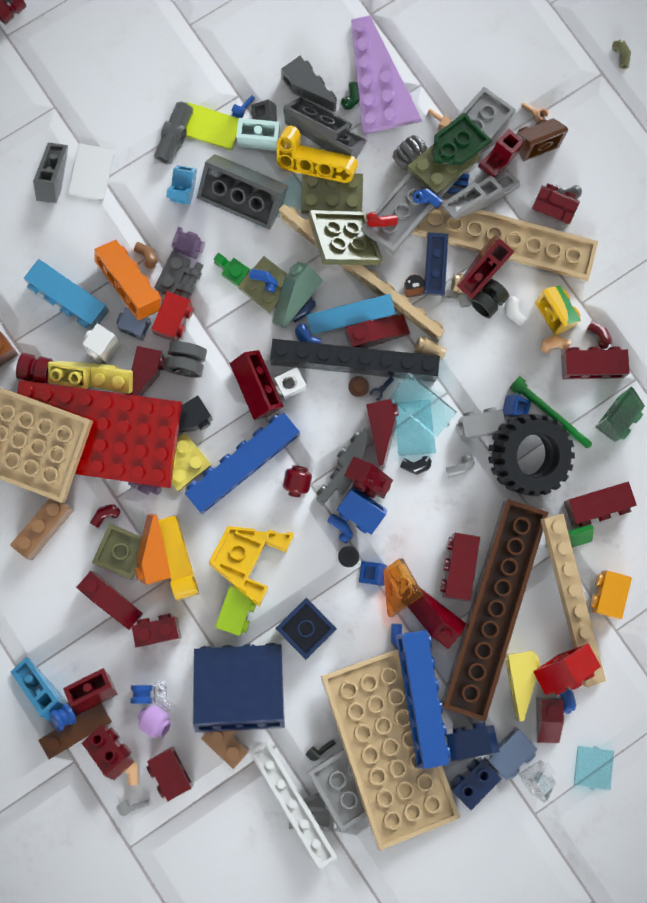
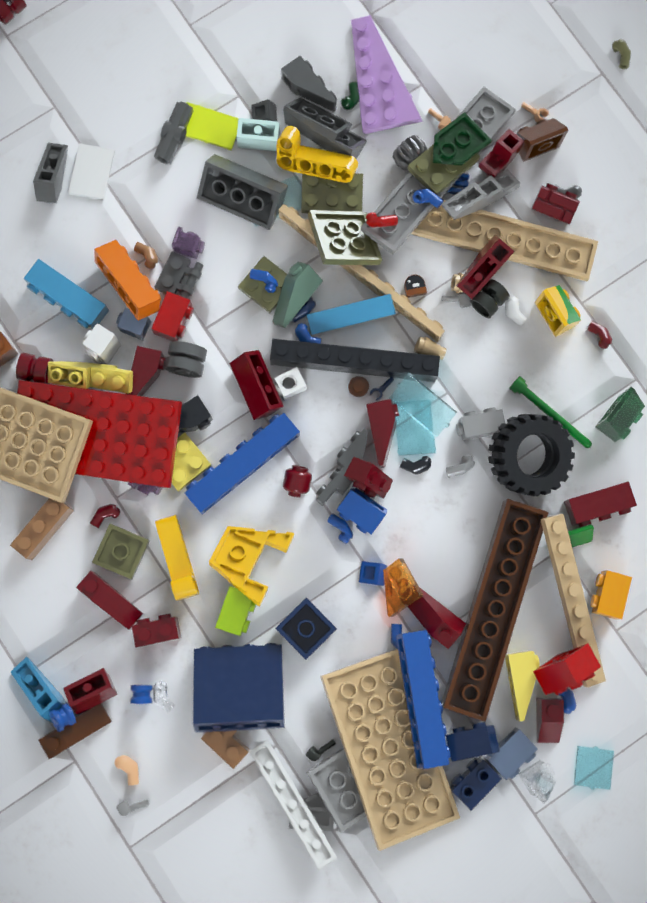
(108, 752): dark red brick -> none
(151, 557): orange slope -> none
(154, 721): lavender head -> none
(169, 774): dark red brick -> none
(182, 185): dark azure brick -> none
(233, 270): green plate -> none
(239, 111): blue hand -> none
(348, 556): black plate -> none
(376, 331): dark red slope -> none
(436, 264): dark blue tile -> none
(460, 566): dark red brick -> none
(515, 405): blue slope -> none
(554, 341): light nougat arm -> none
(595, 363): dark red brick -> none

